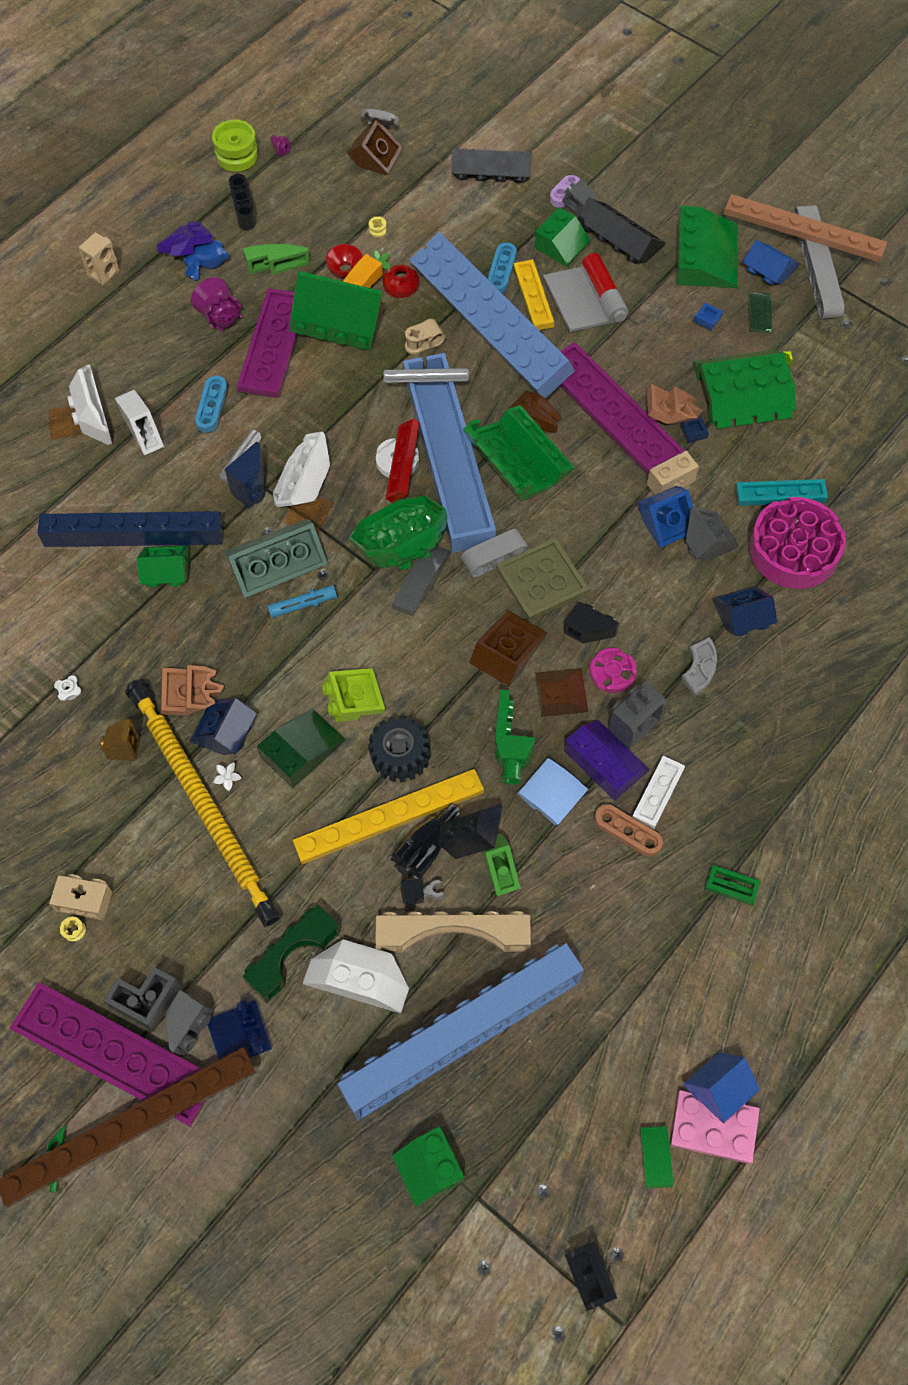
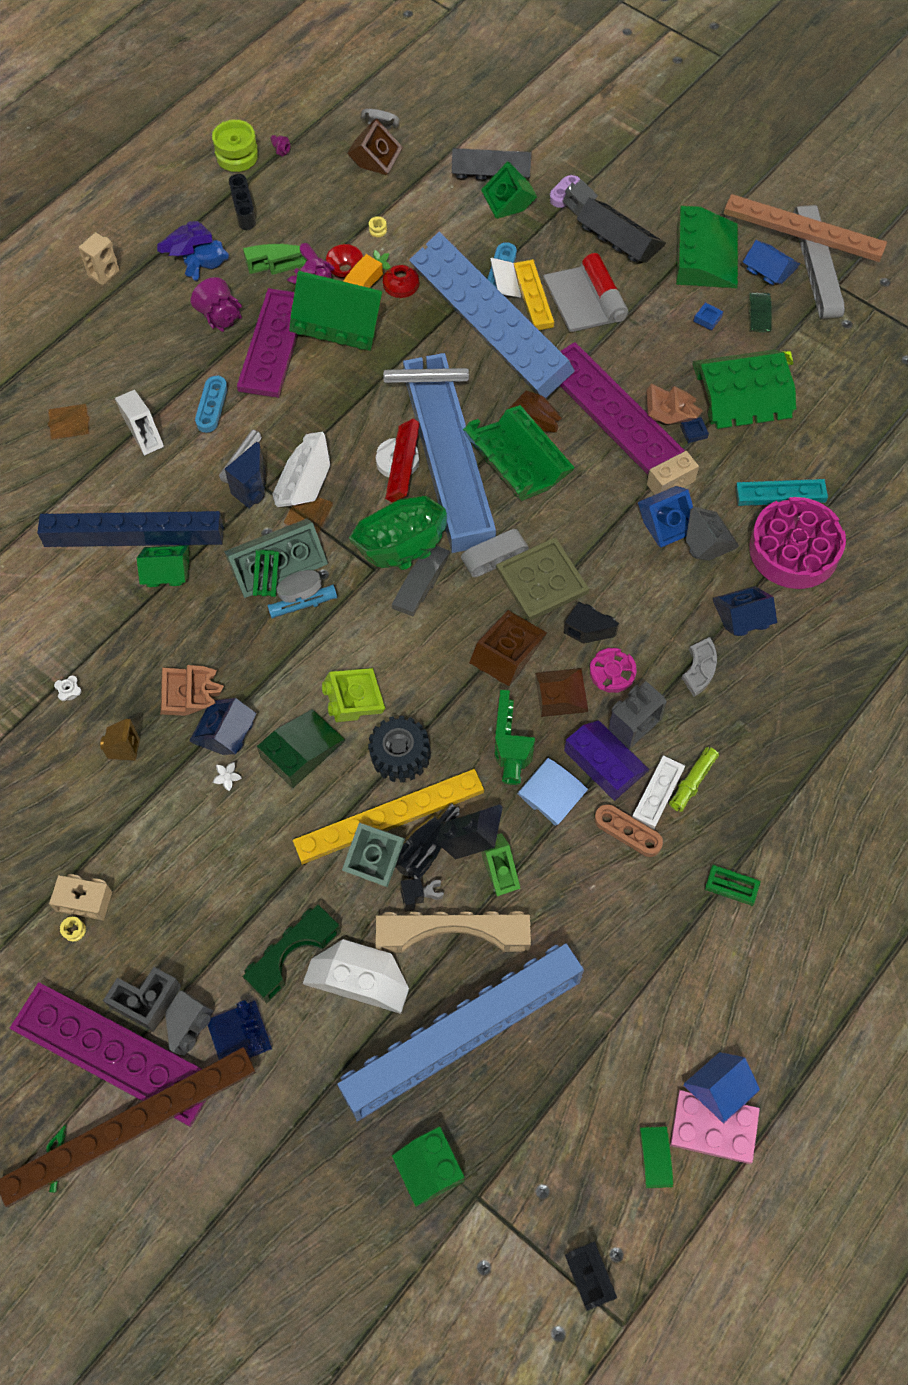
(88, 406): white wedge -> none
(203, 802): yellow hose -> none
(264, 592): none -> green tile
(298, 585): none -> light grey tile
(313, 264): none -> magenta hat
(373, 854): none -> sand green slope
(426, 335): tan piece -> none
(505, 277): none -> white sticker
(508, 192): none -> green slope
(561, 237): green slope -> none
(689, 786): none -> lime pin

